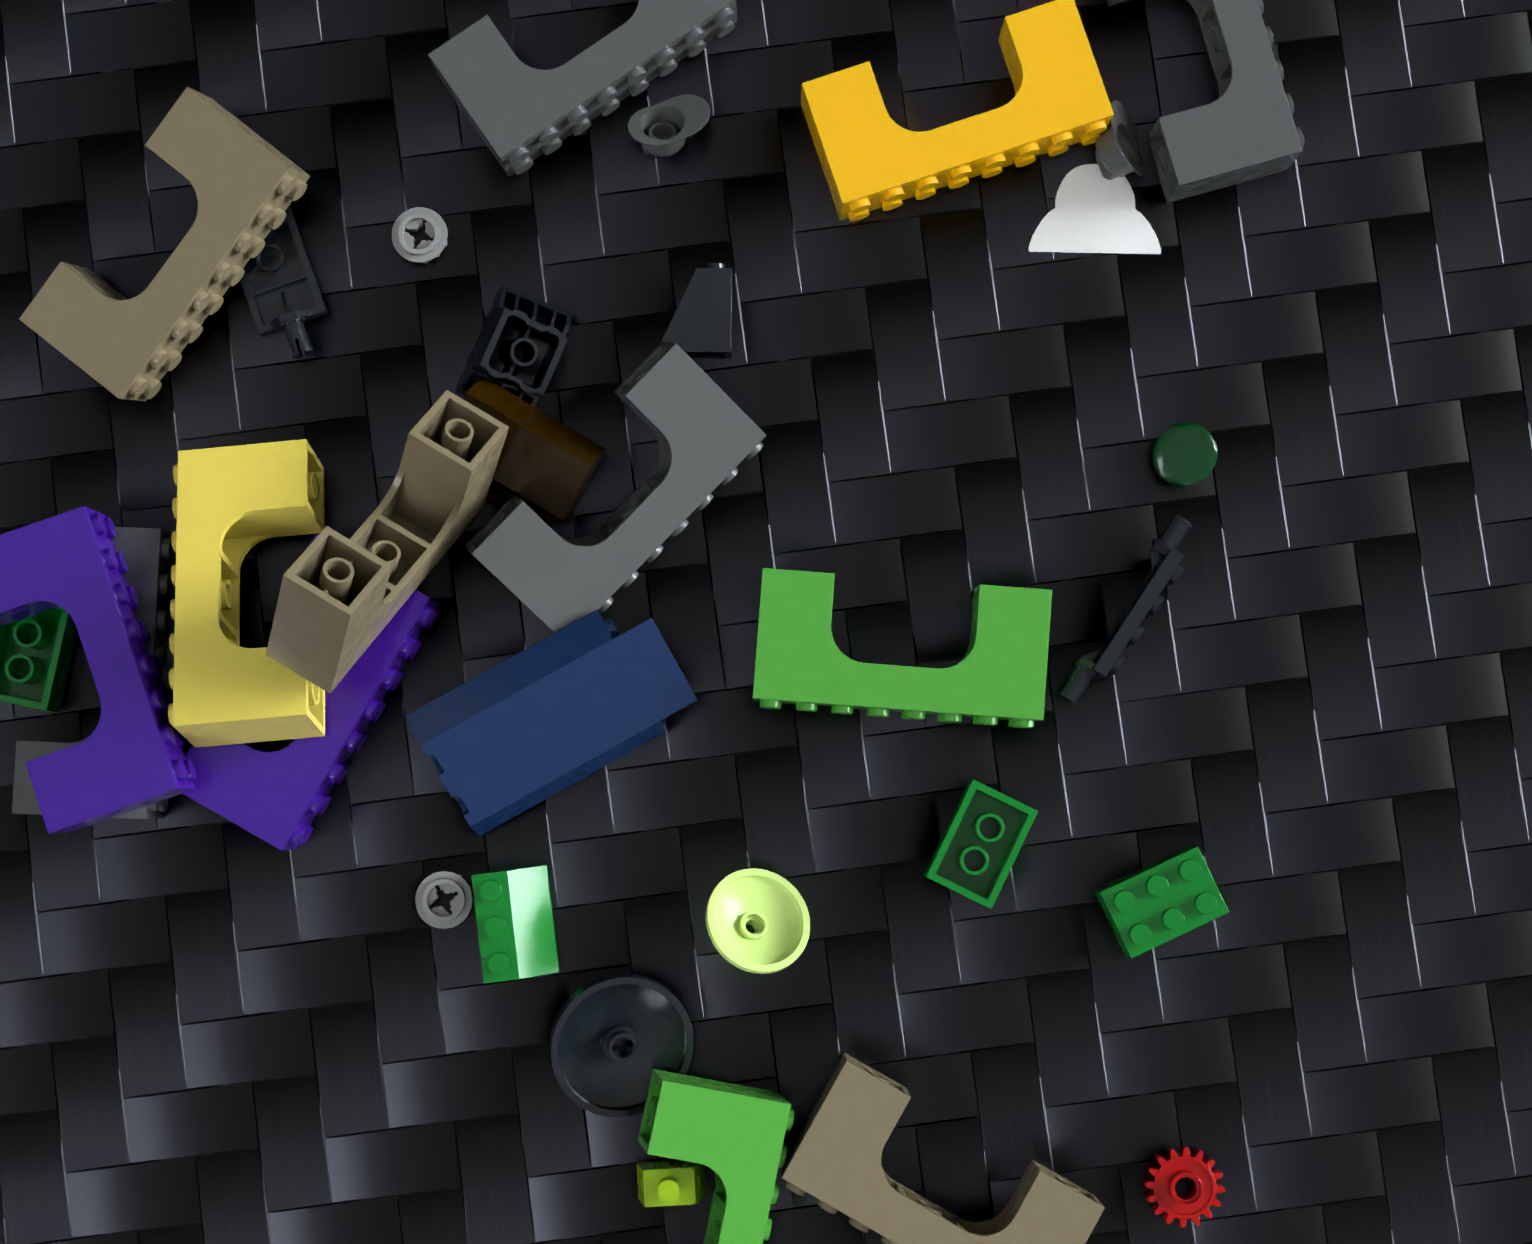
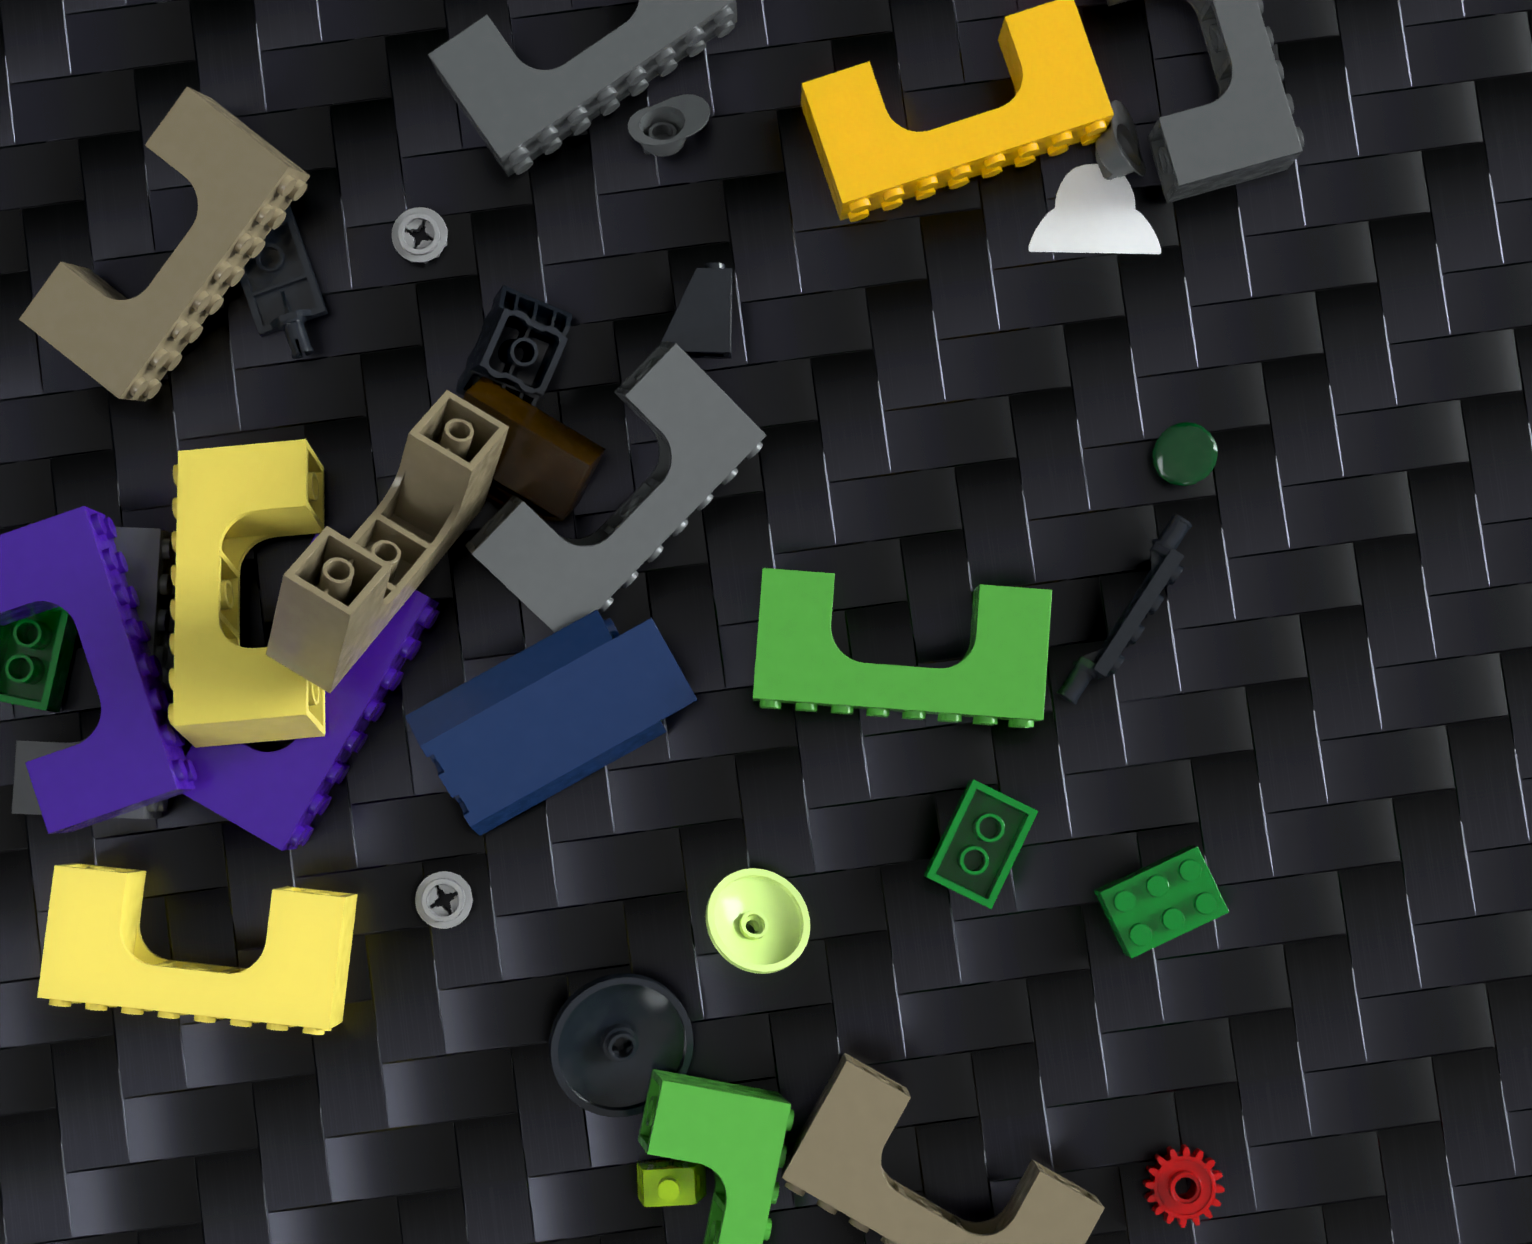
(101, 960): none -> light yellow arch
(515, 924): green slope -> none

